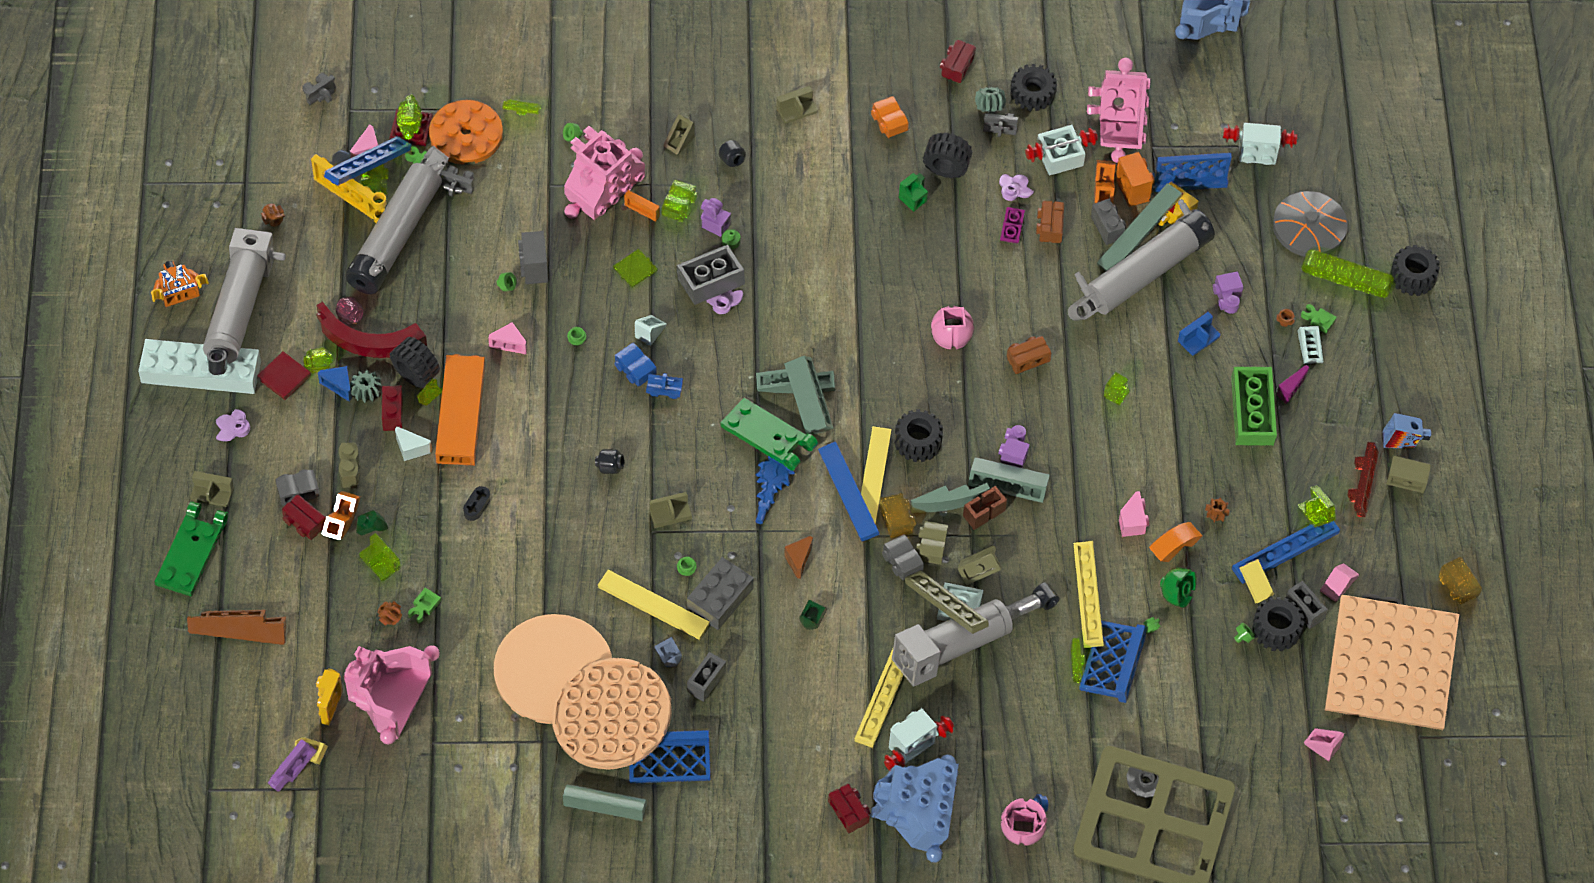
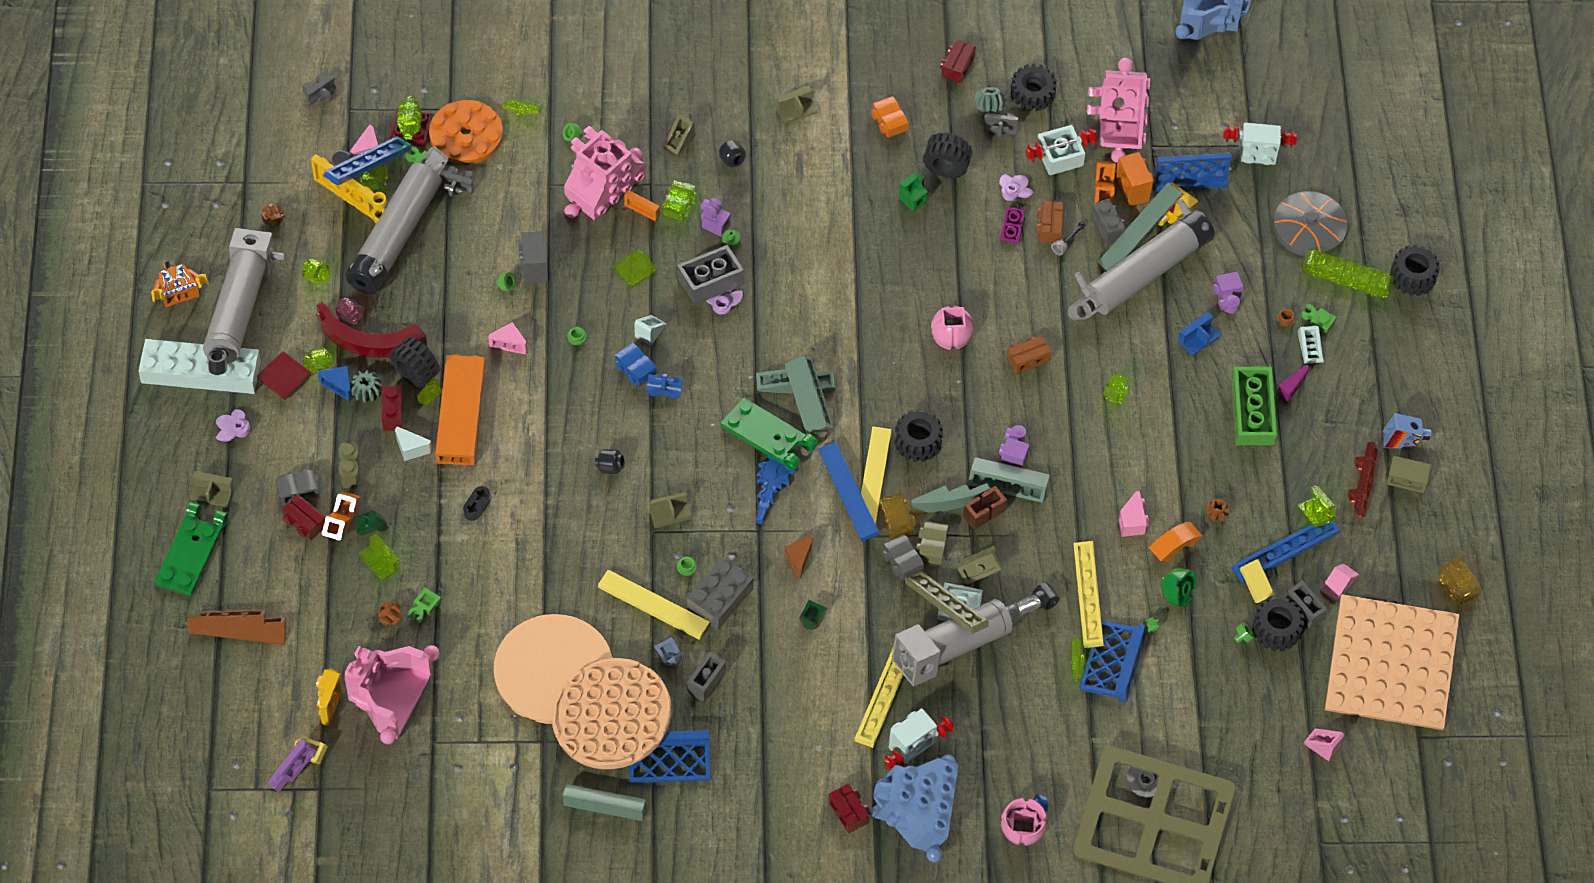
(316, 271): none -> clear neon green head
(1060, 245): none -> light grey hinge

